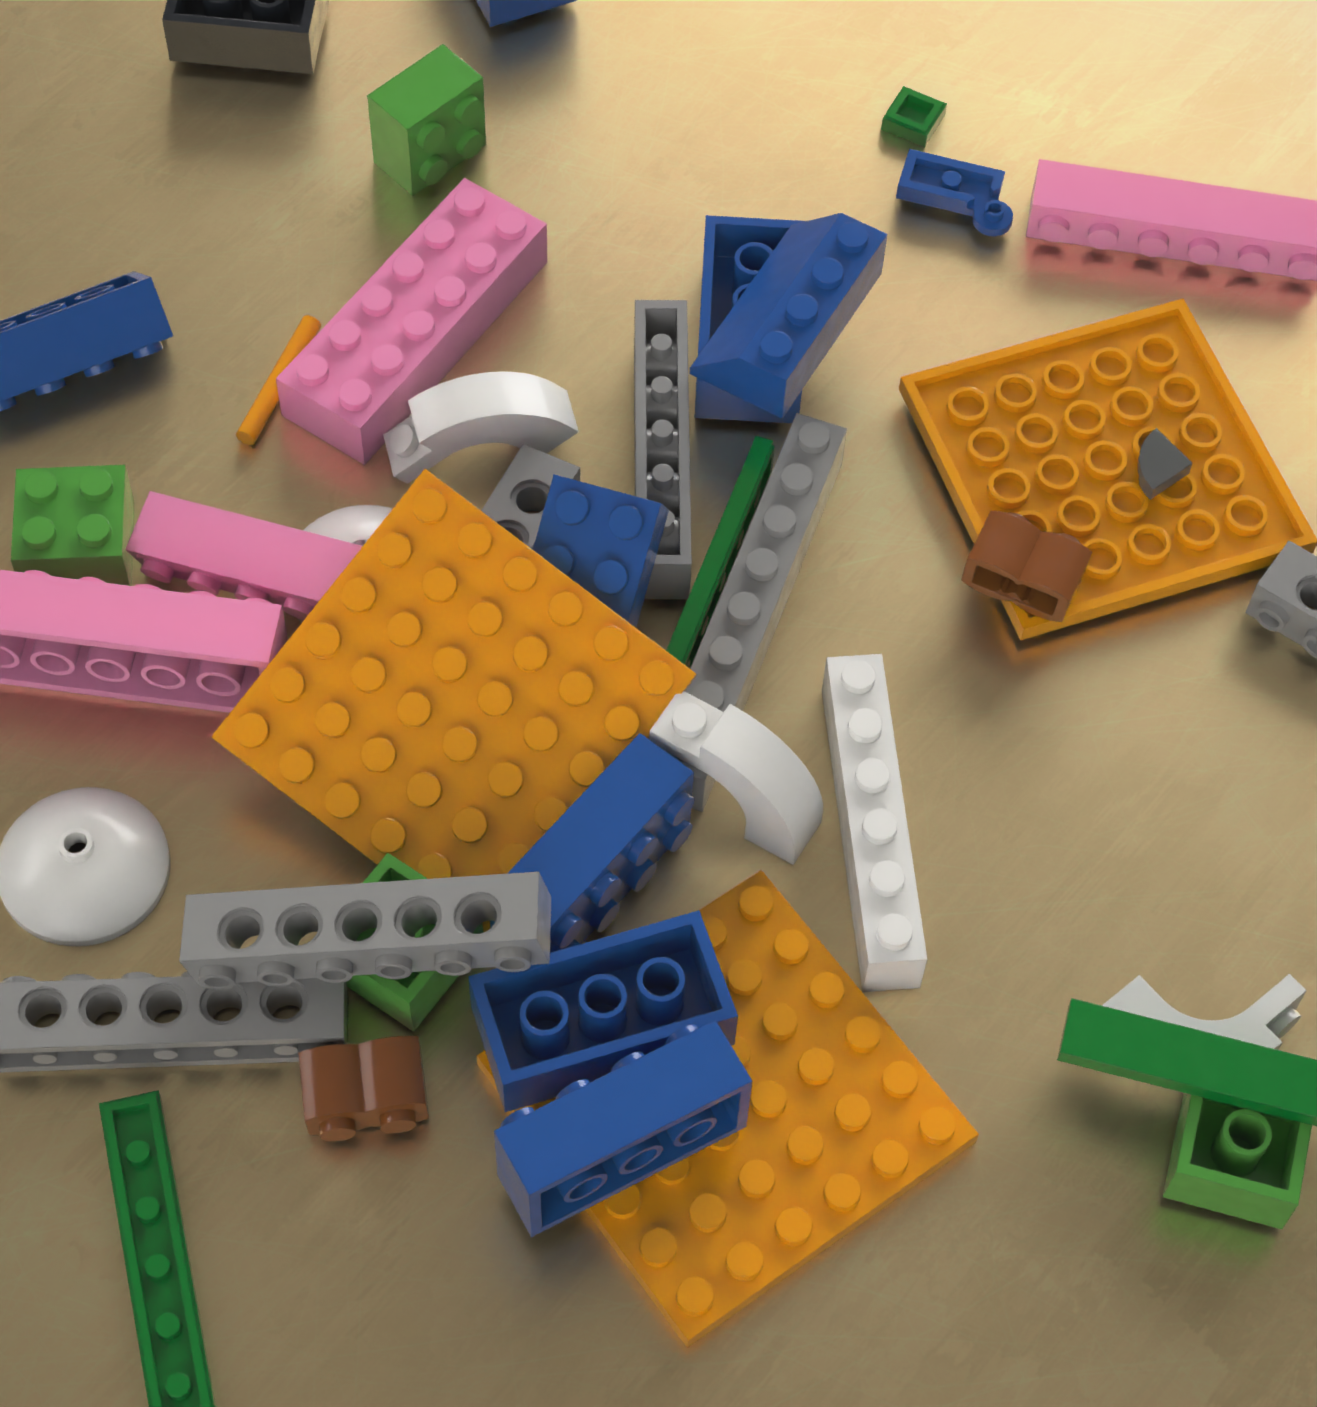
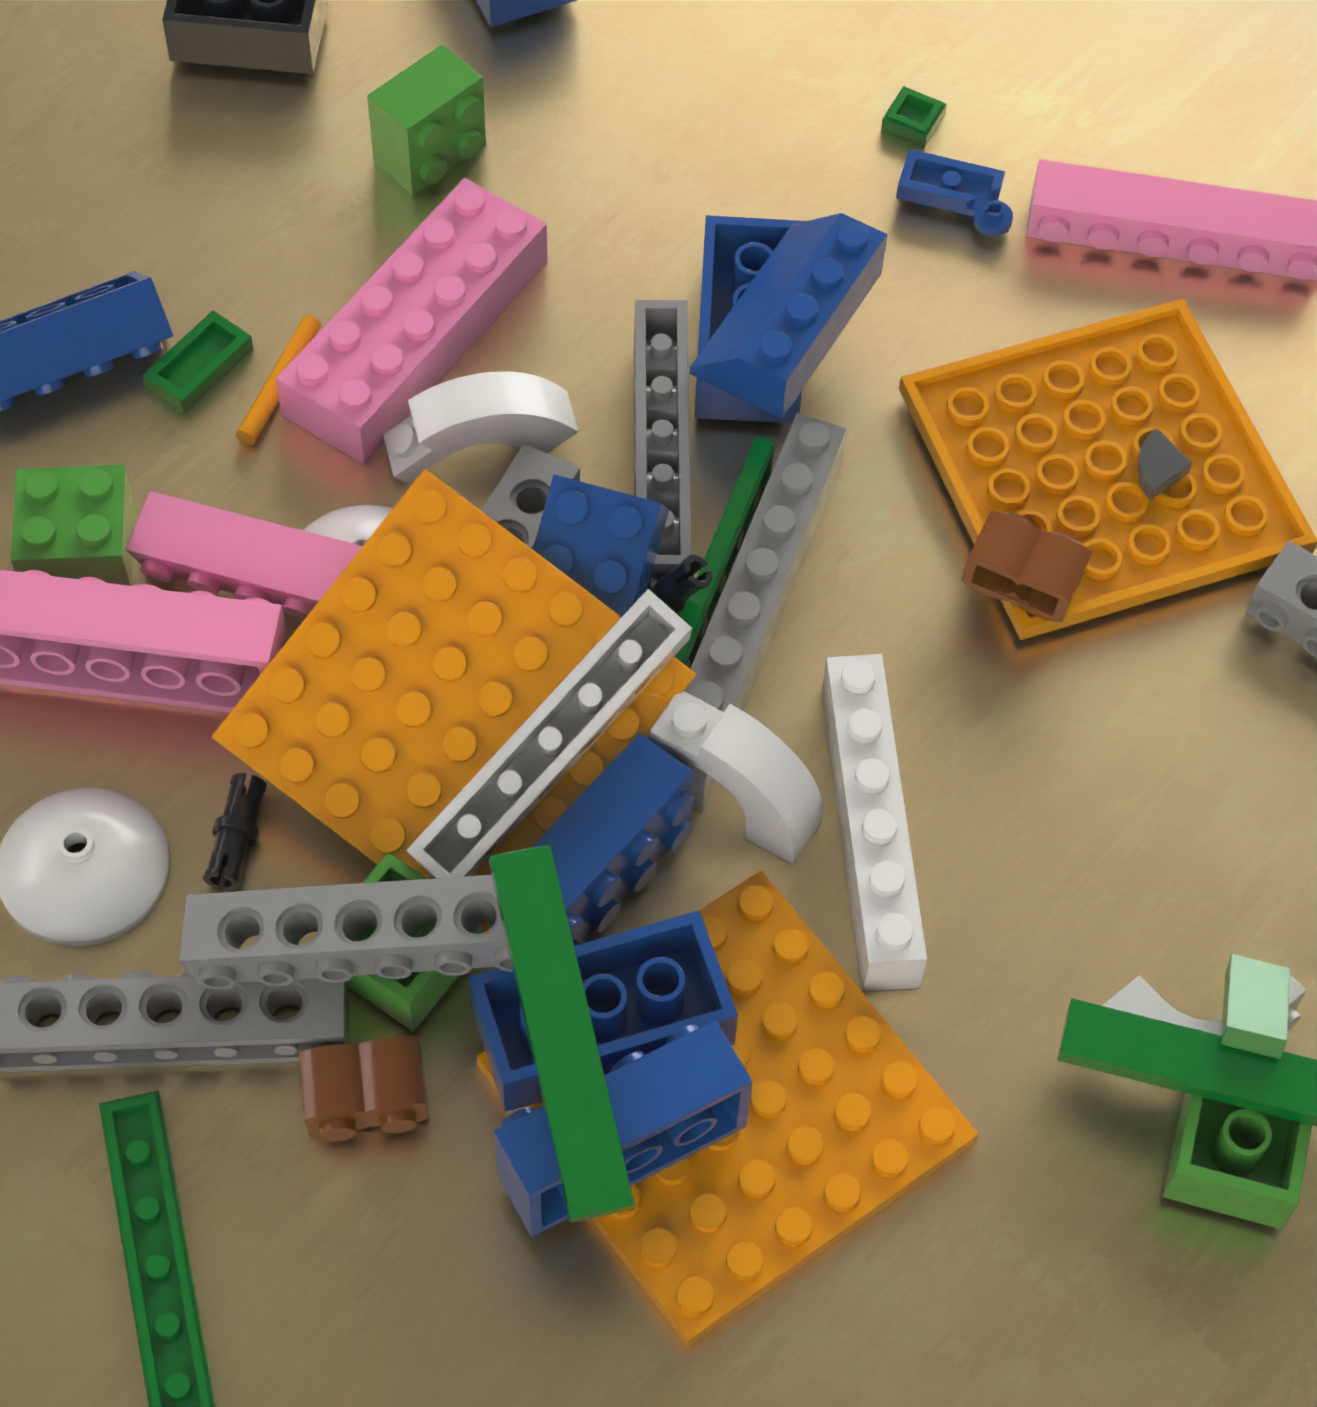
(198, 361): none -> green tile
(235, 831): none -> black pin
(551, 740): none -> white brick
(561, 1034): none -> green tile
(680, 582): none -> black pin
(1255, 1006): none -> tile

